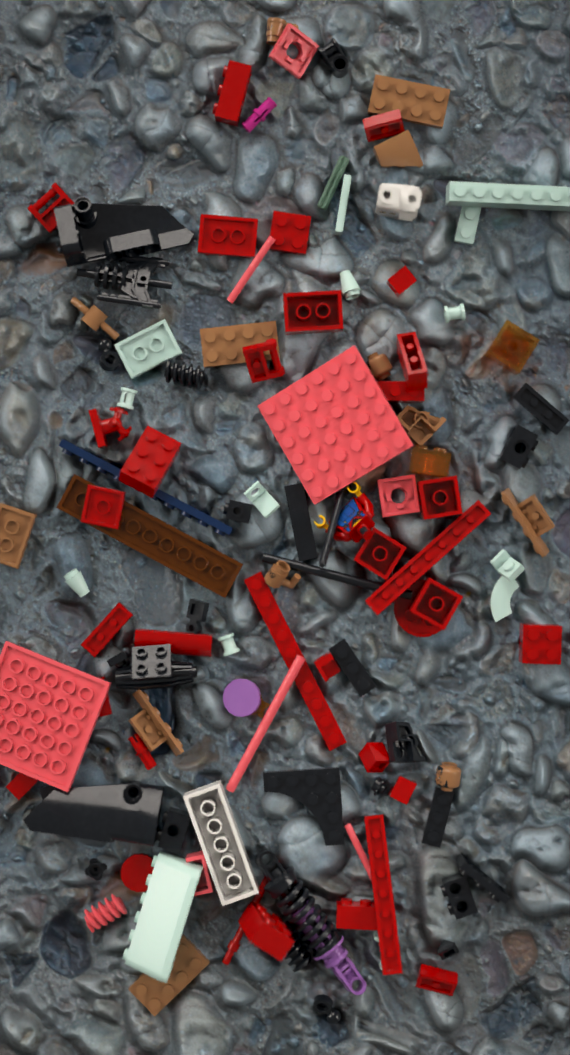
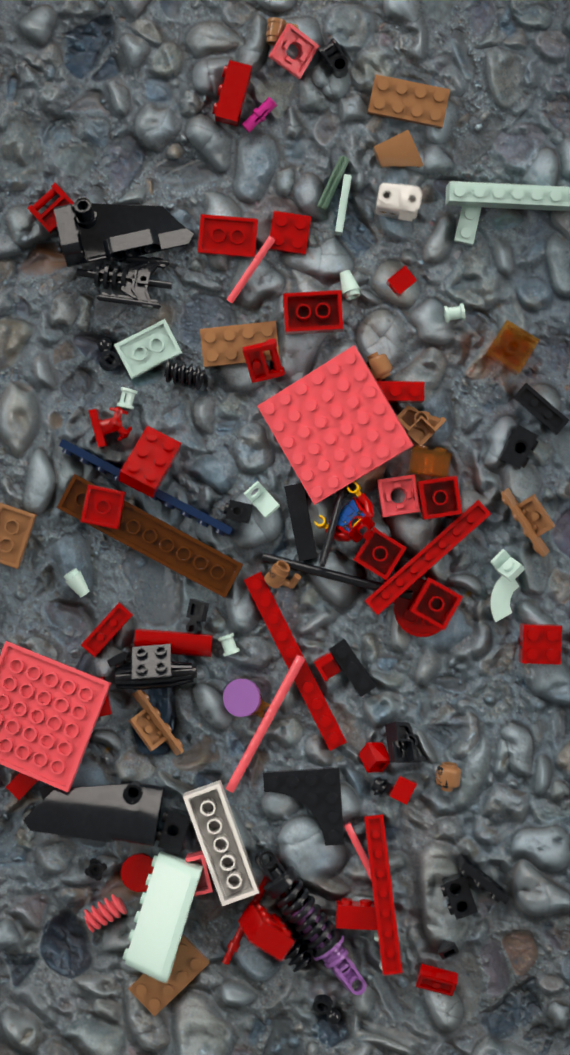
(94, 318): medium nougat piece -> none
(143, 752): red axle -> none
(383, 125): red slope -> none
(412, 361): red brick -> none
(437, 817): black plate -> none

